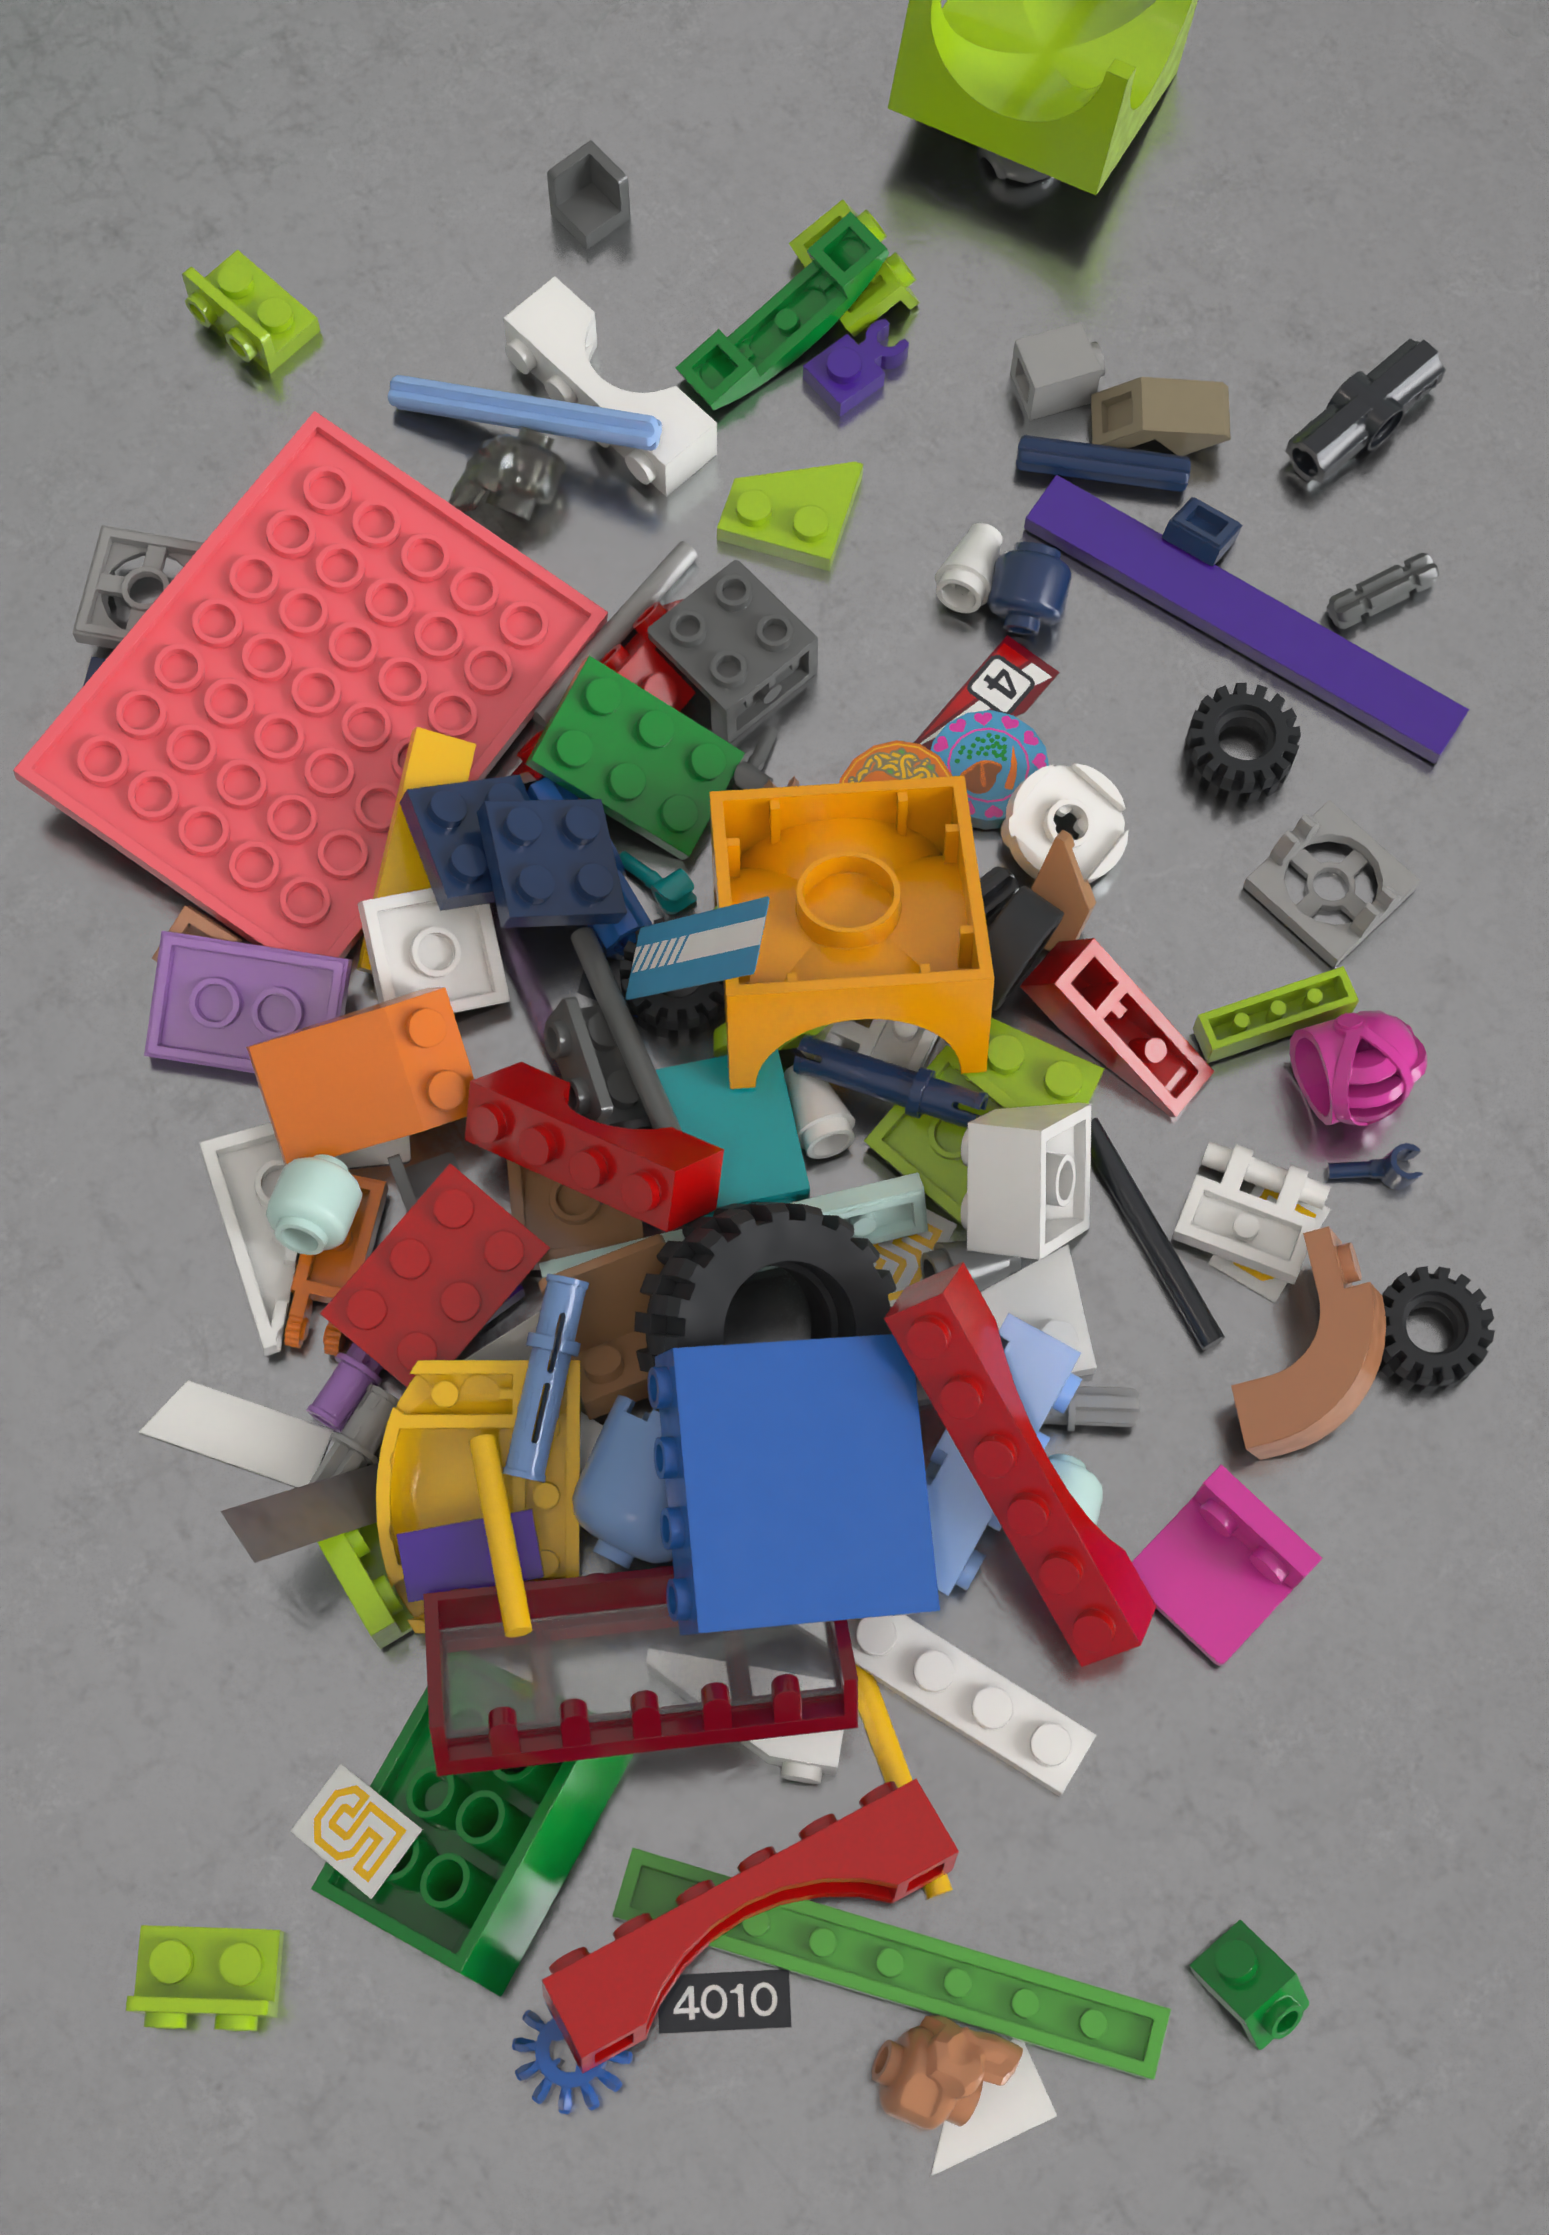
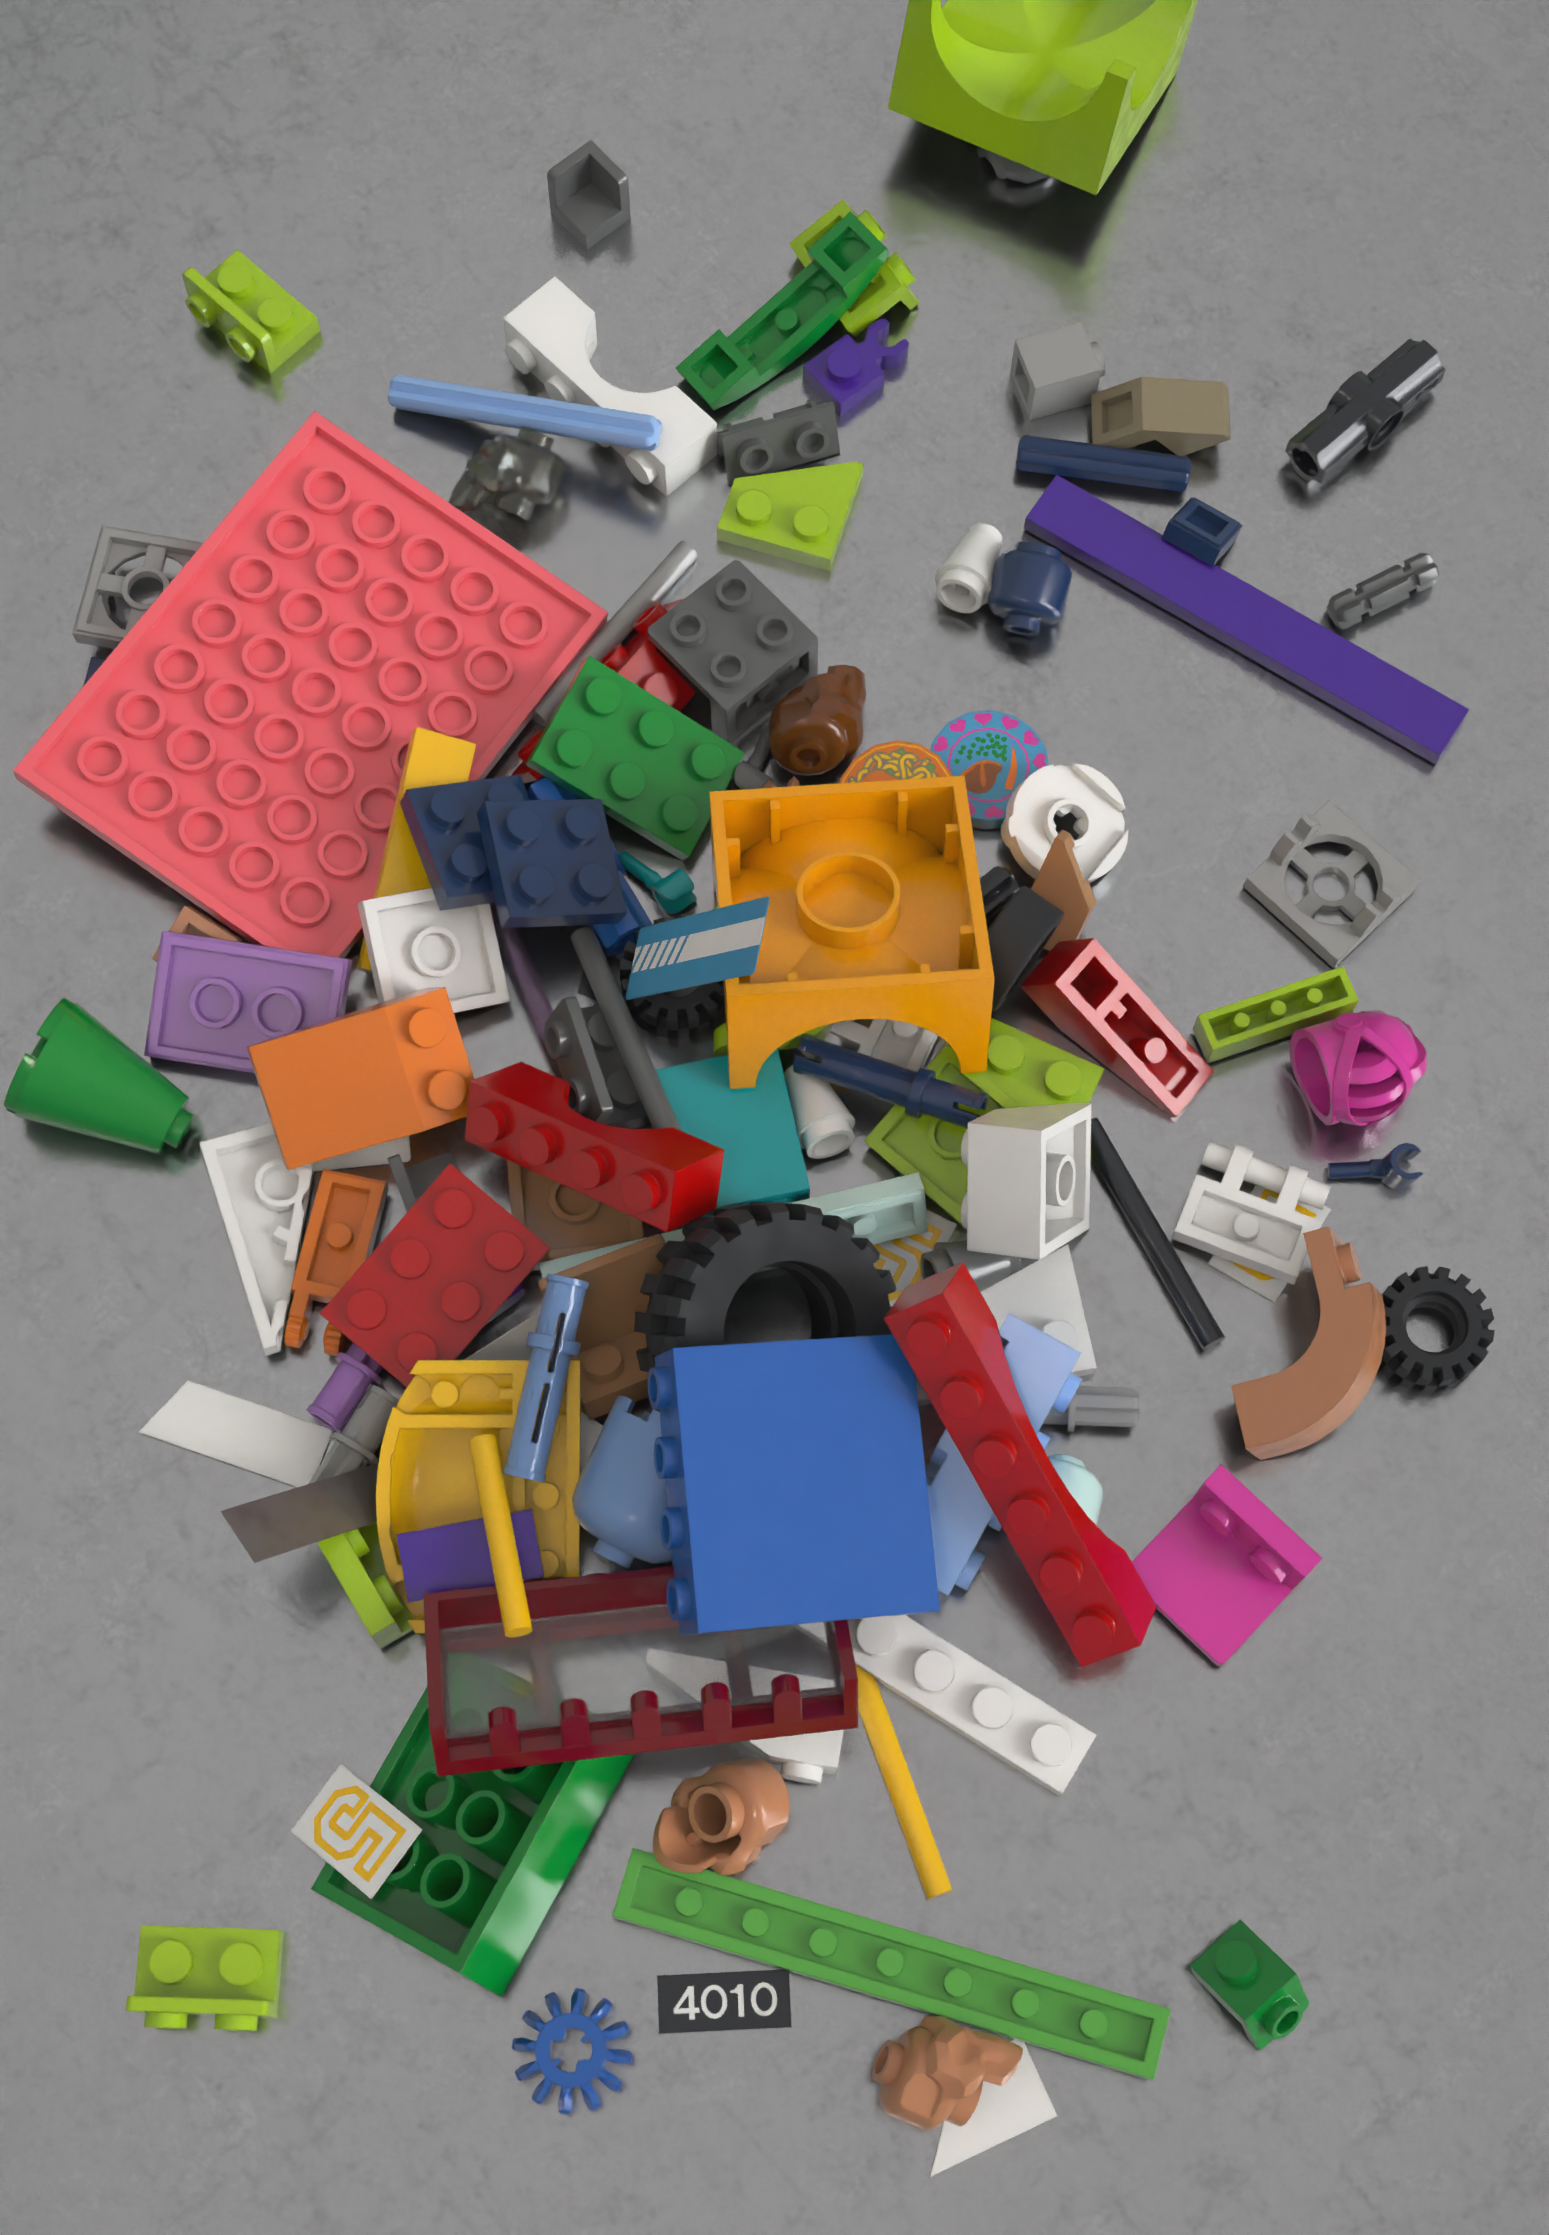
(96, 1085): none -> green cone
(313, 1204): light aqua head -> none
(722, 1817): none -> nougat head
(779, 442): none -> dark grey hinge
(819, 722): none -> reddish brown head
(875, 1853): red arch -> none
(1003, 683): sticker -> none
(1252, 713): black tyre -> none

